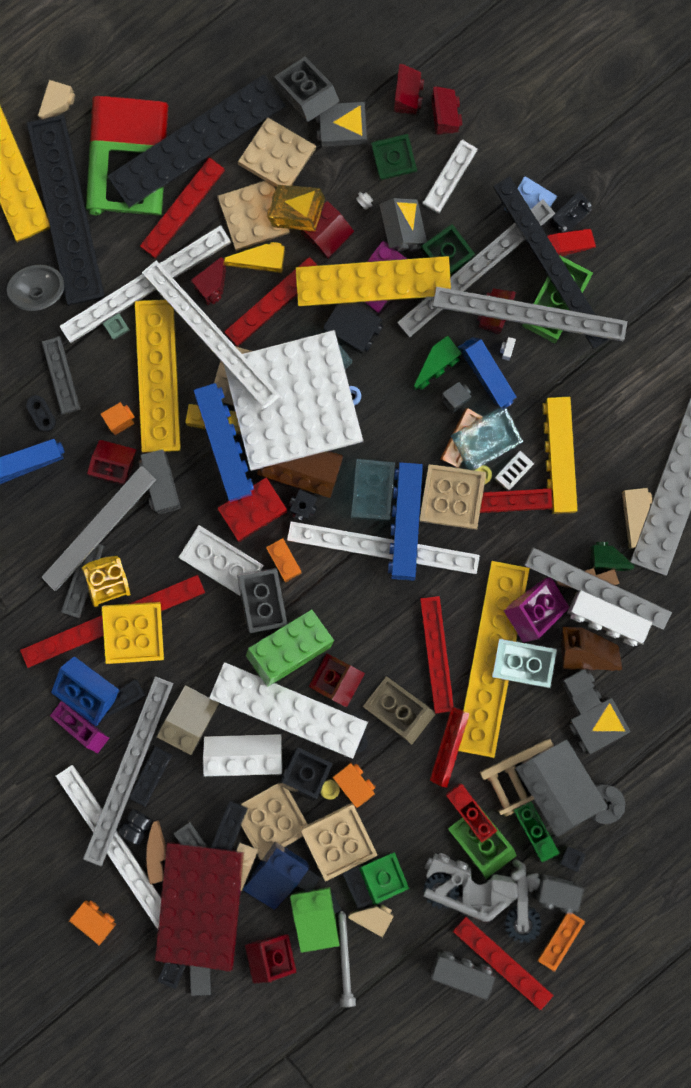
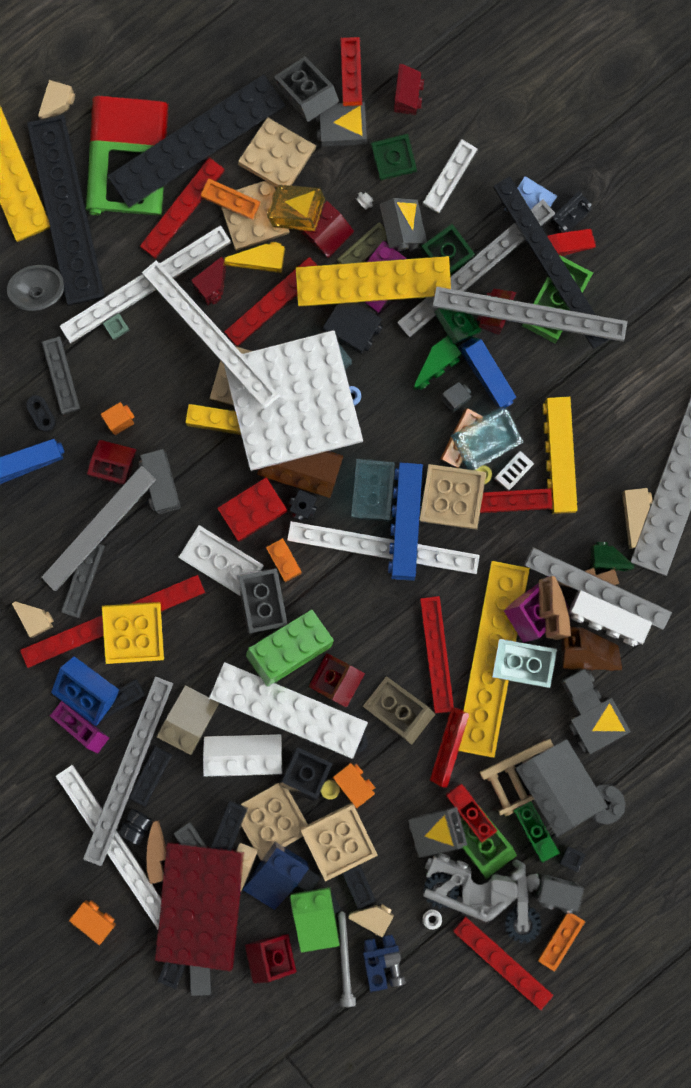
(34, 619): none -> tan slope
(105, 579): yellow slope -> none
(157, 376): yellow plate -> none
(223, 442): blue brick -> none
(230, 199): none -> orange plate
(351, 71): none -> red plate
(364, 246): none -> olive tile
(380, 958): none -> dark blue hips
(383, 878): green plate -> none
(434, 925): none -> white plate
(437, 832): none -> dark grey brick
(445, 110): dark red slope -> none
(457, 324): none -> dark green plate
(462, 974): dark grey brick -> none
(507, 348): white plate -> none
(553, 609): none -> medium nougat slope

